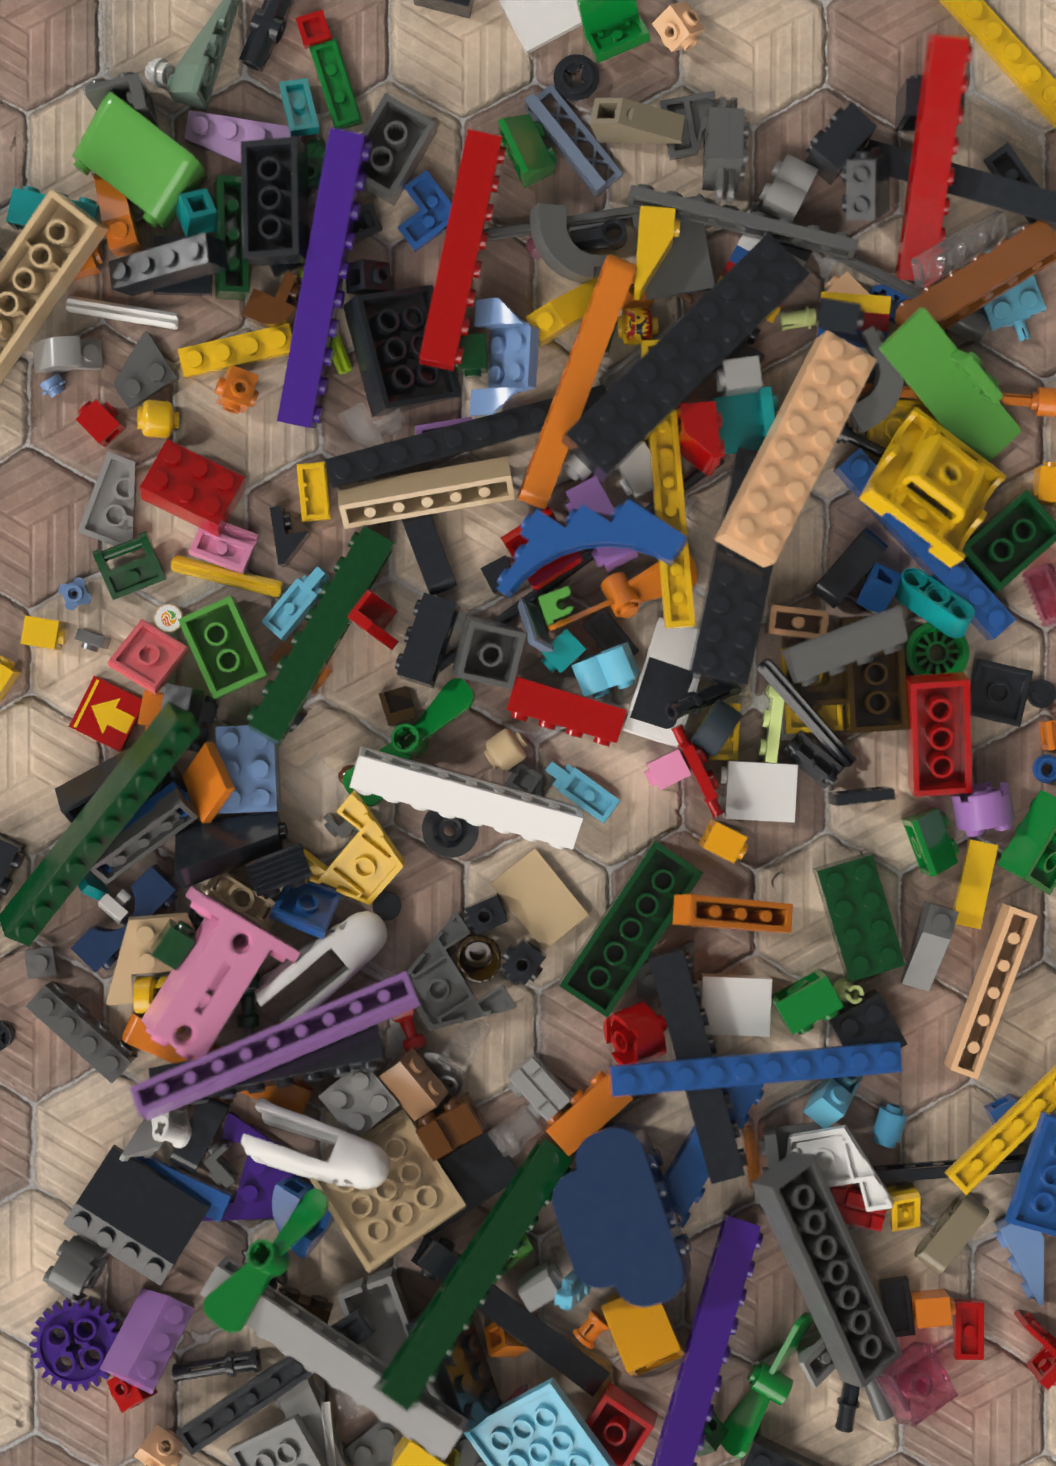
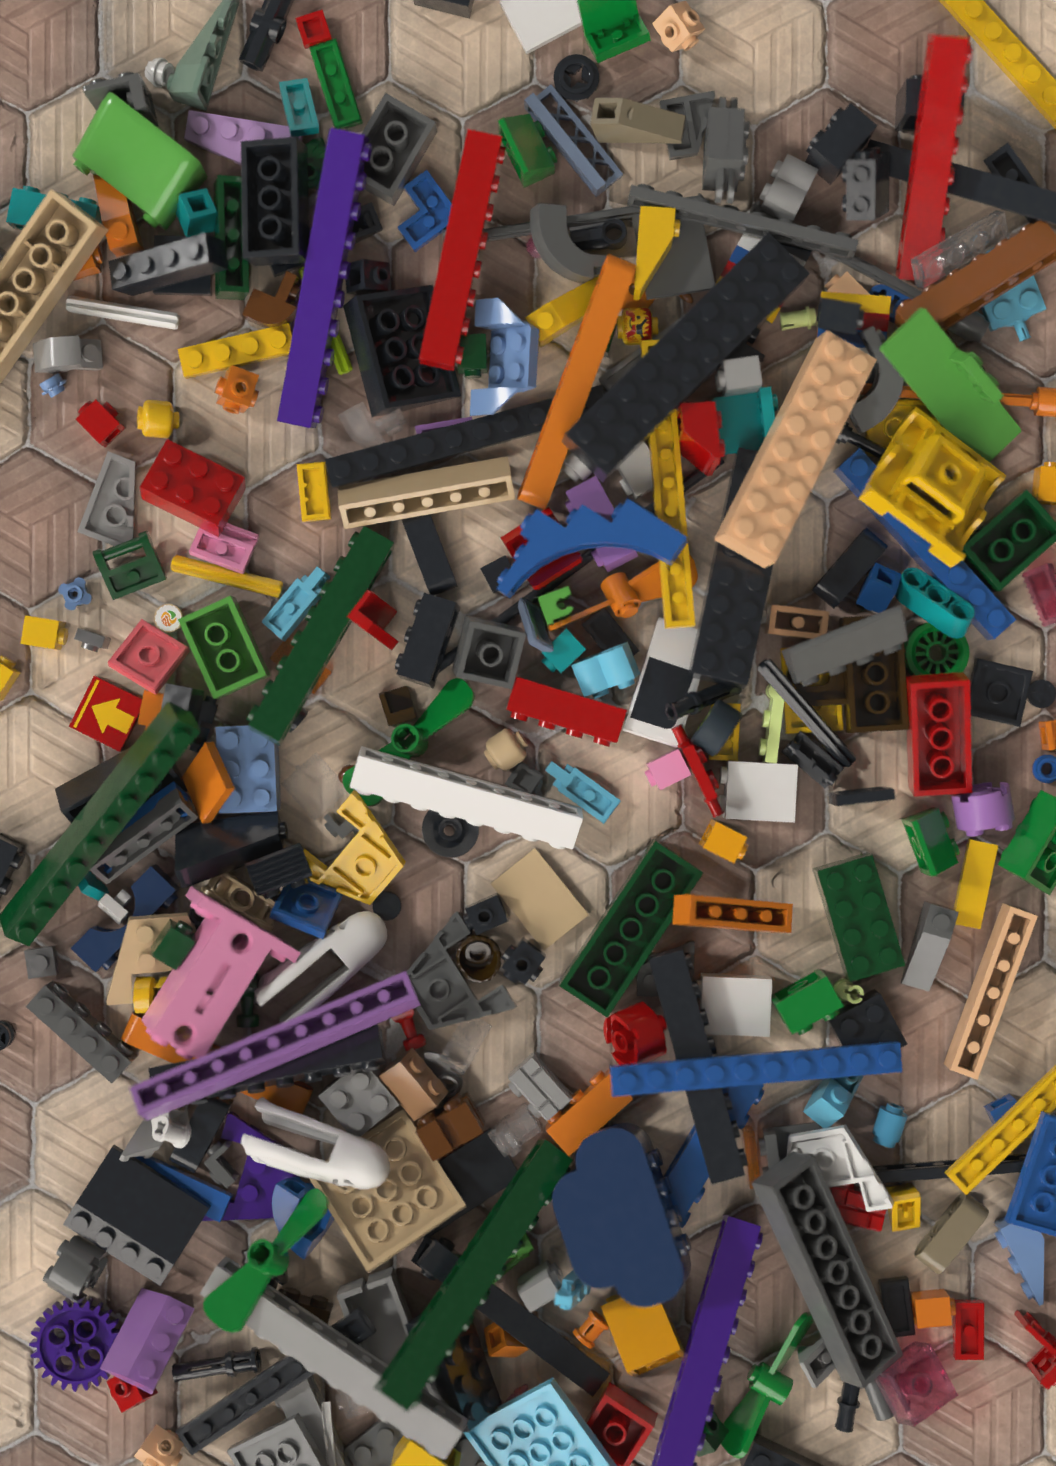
(144, 373): dark grey wing -> none
(286, 544): black slope -> none

